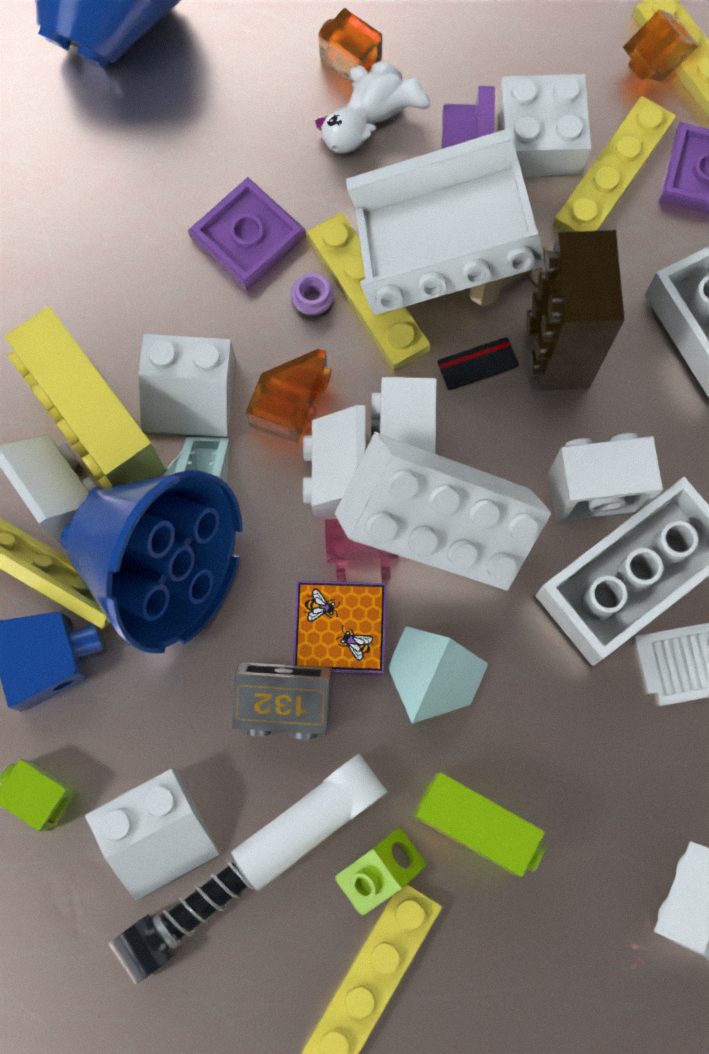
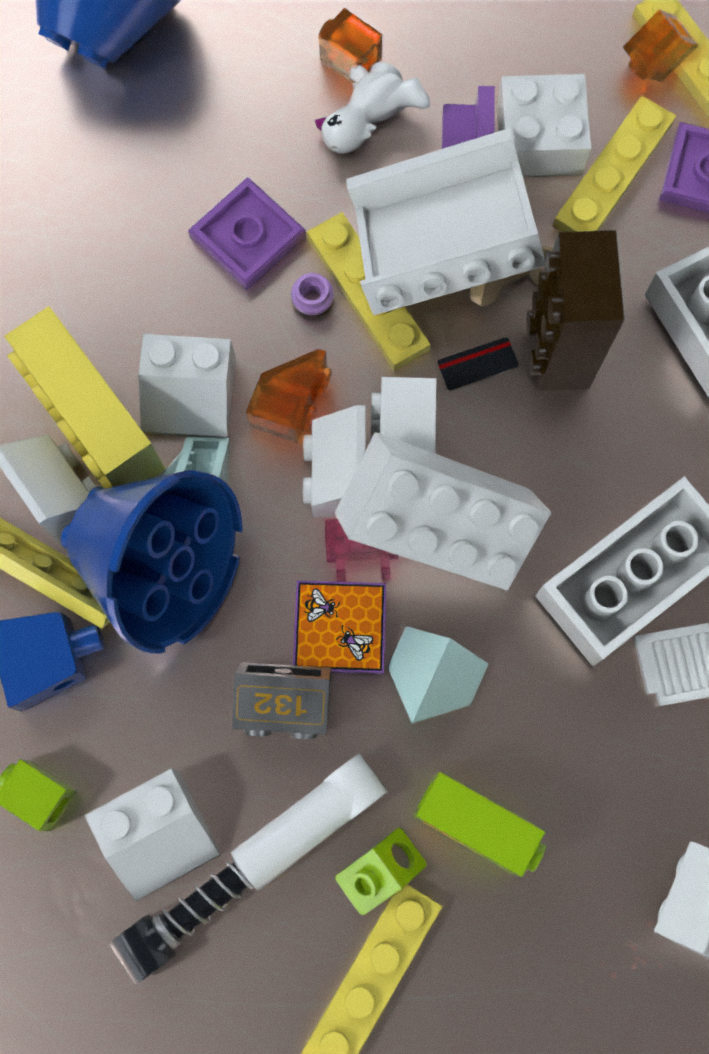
(604, 477): white brick -> none

